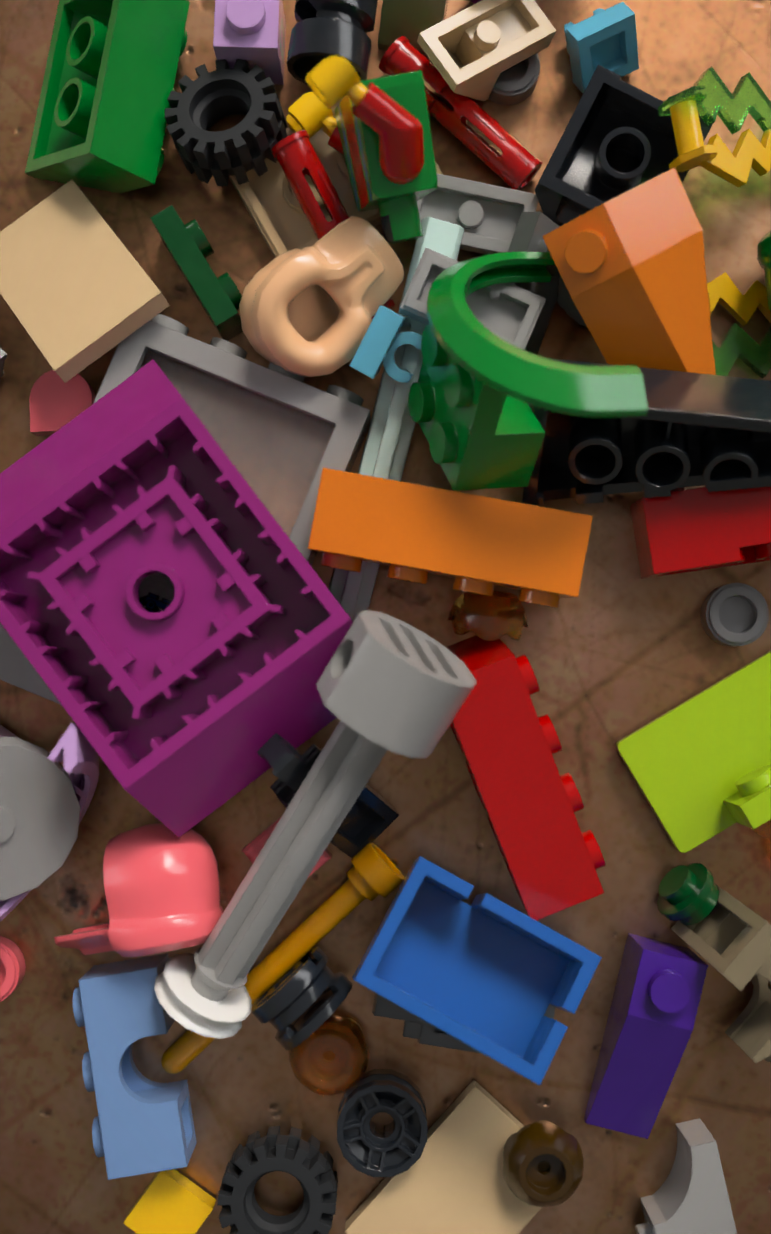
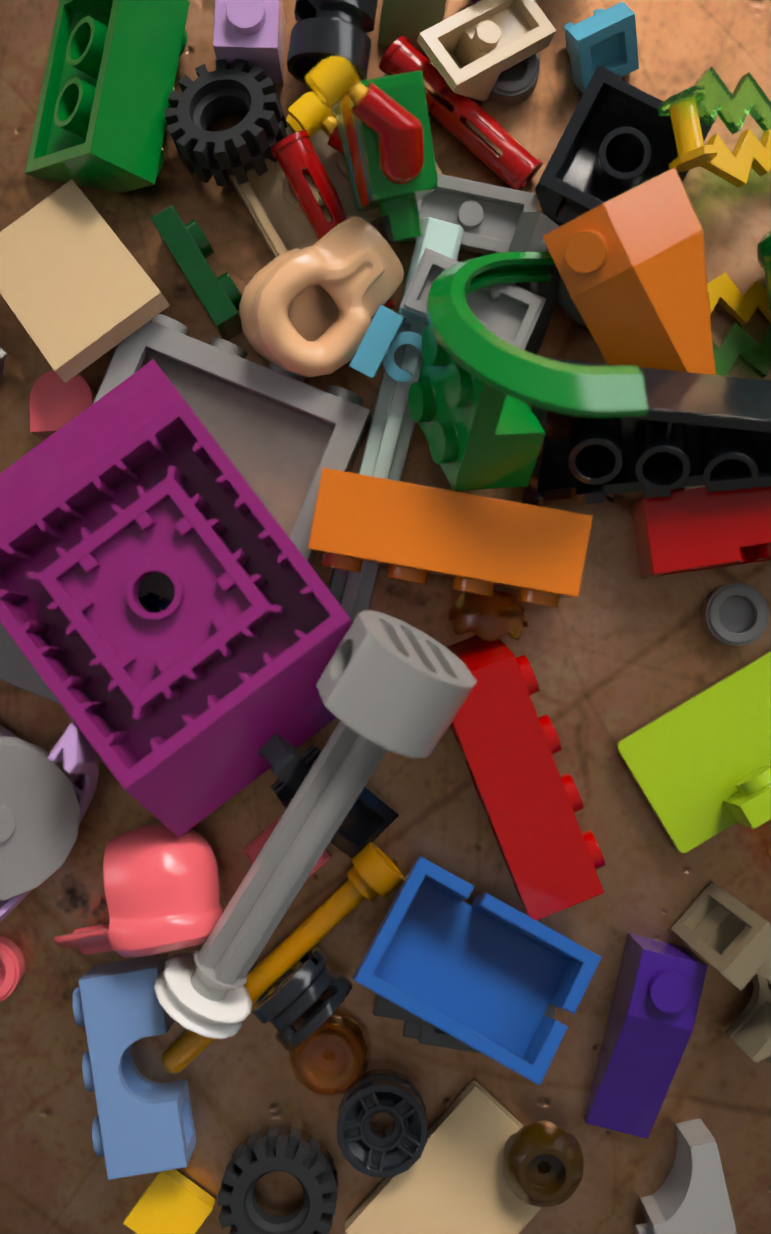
(687, 894): dark green plate -> none

